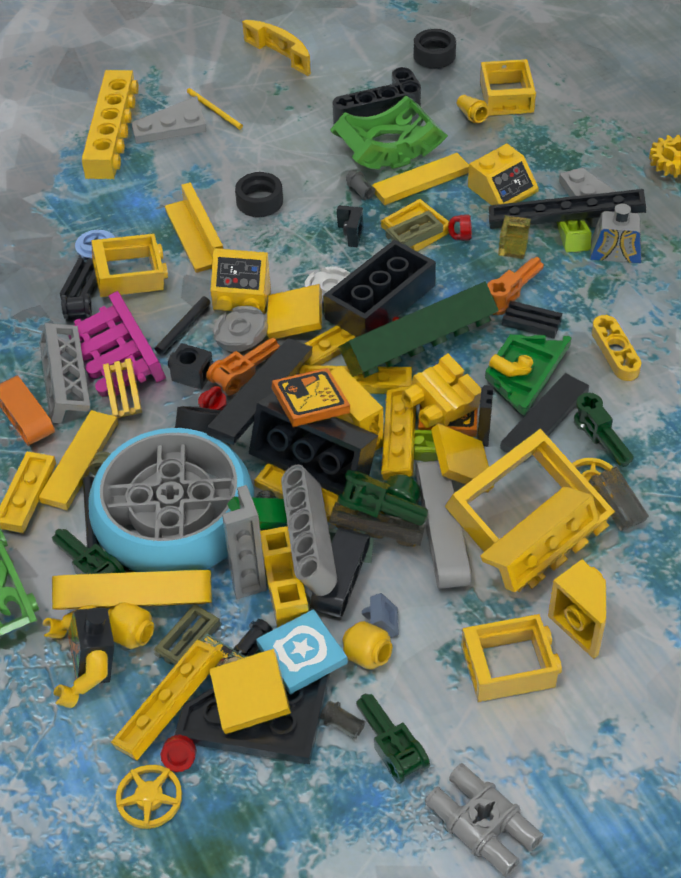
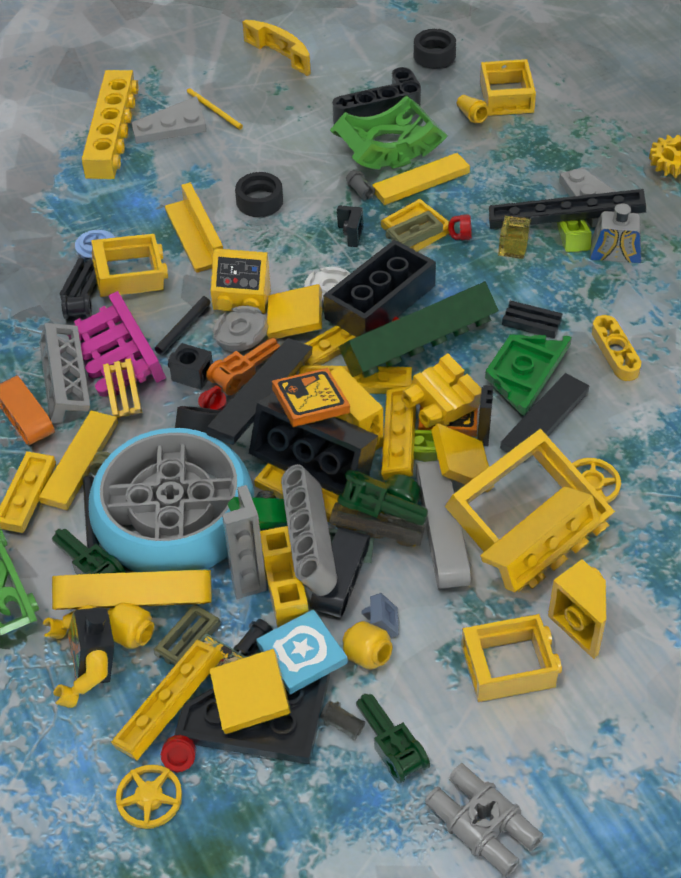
(502, 176): yellow slope -> none
(509, 368): yellow arm -> none
(510, 284): orange connector -> none
(598, 426): dark green connector -> none
(623, 498): clear smoke tile -> none

